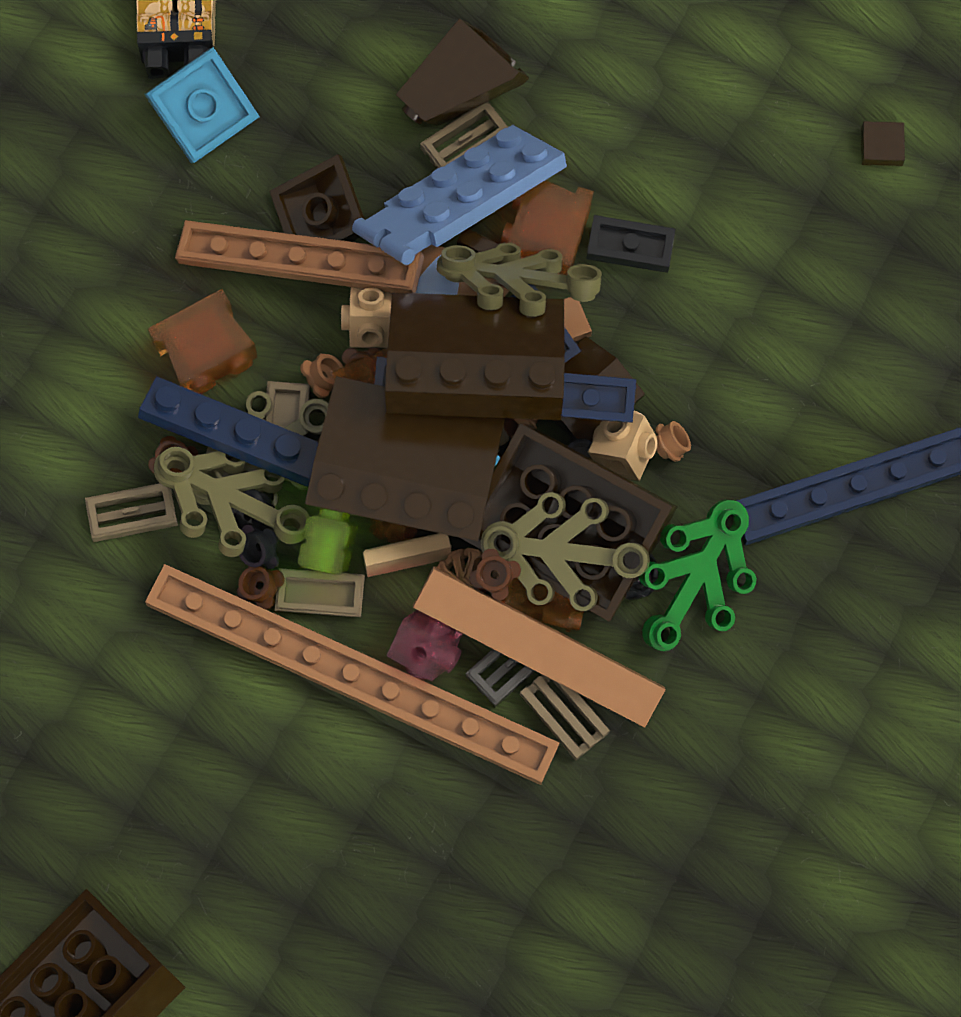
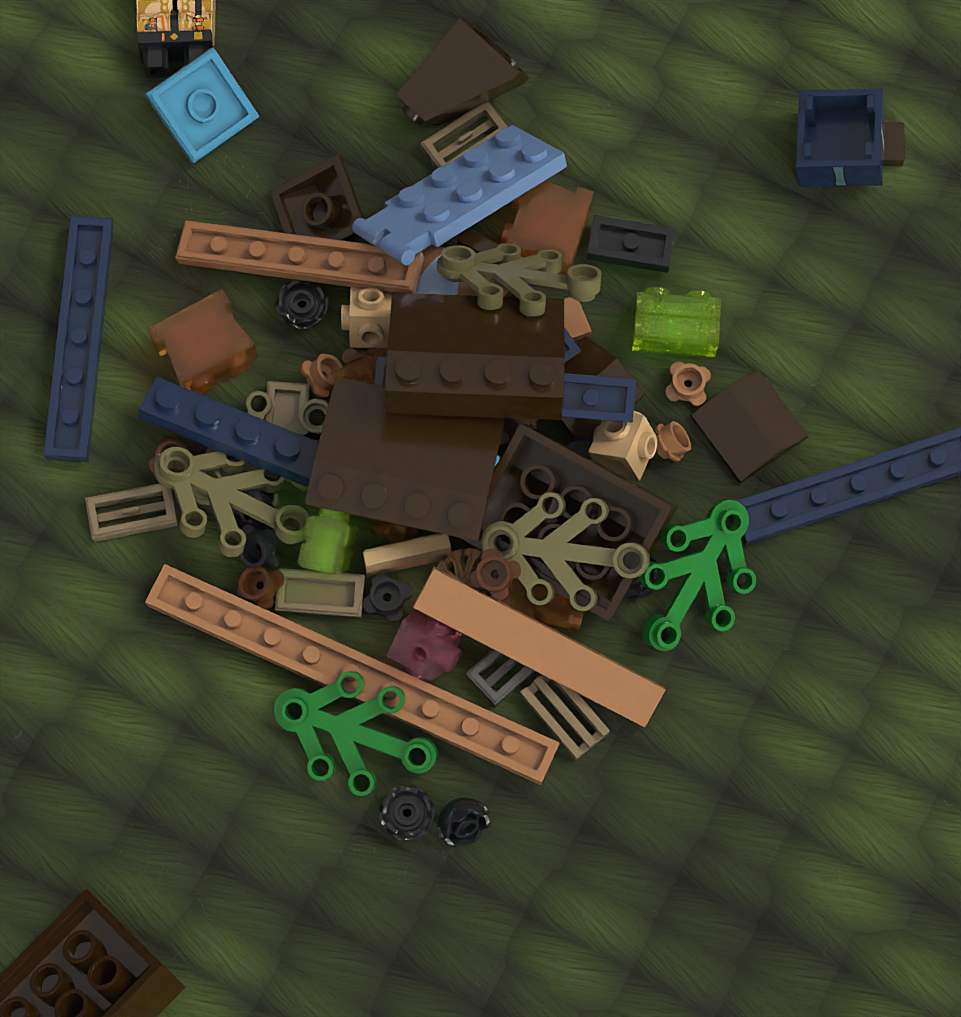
(79, 339): none -> dark blue plate
(301, 291): none -> black plate
(347, 730): none -> green plant
(384, 585): none -> black plate
(406, 798): none -> black plate
(462, 821): none -> black plate
(676, 322): none -> clear neon green brick
(688, 372): none -> medium nougat plate
(748, 426): none -> dark brown slope
(840, 137): none -> dark blue container

